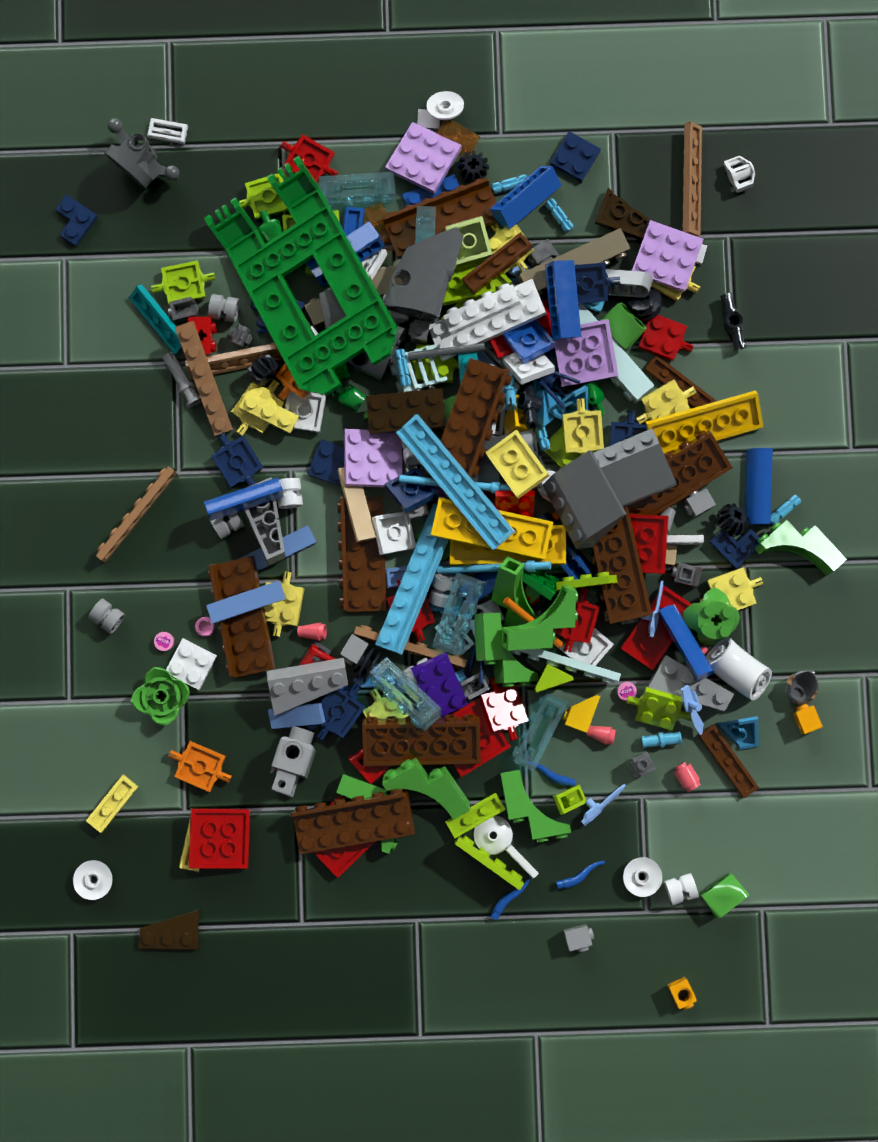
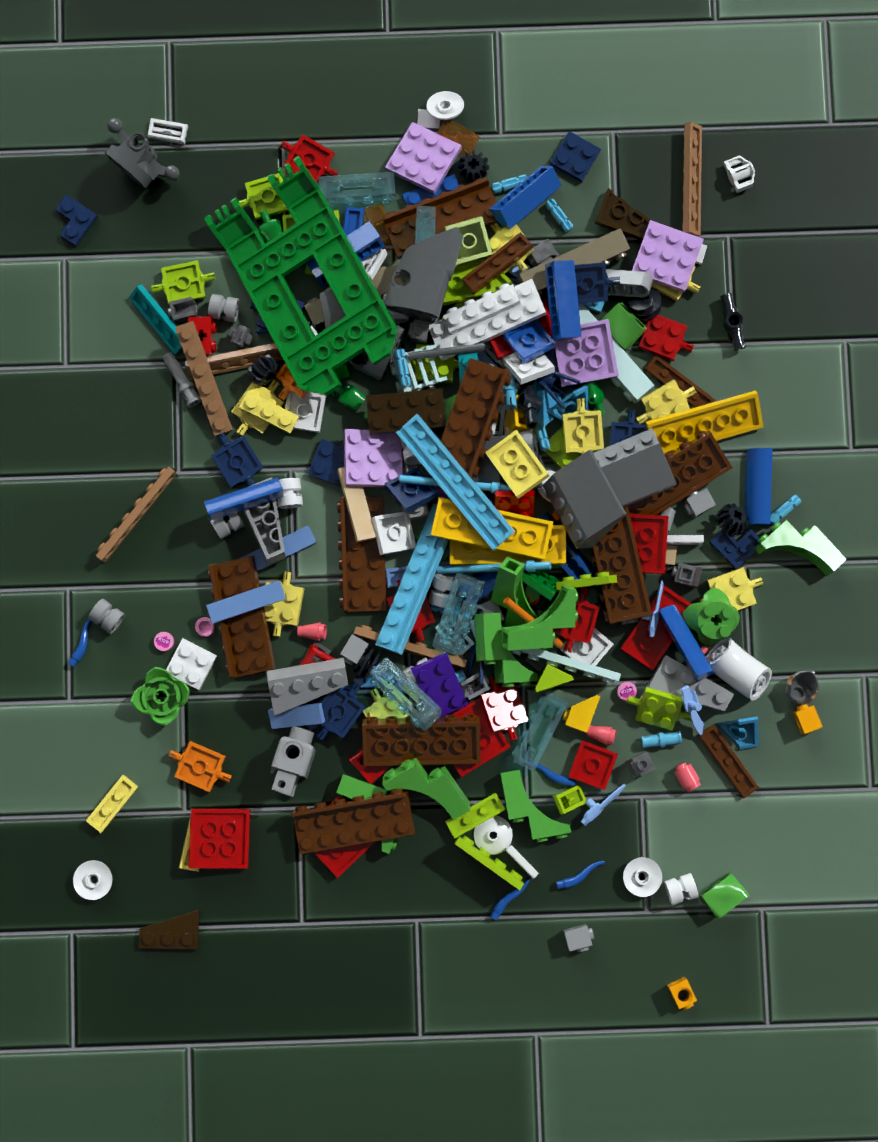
(81, 649): none -> blue animal
(593, 765): none -> red plate

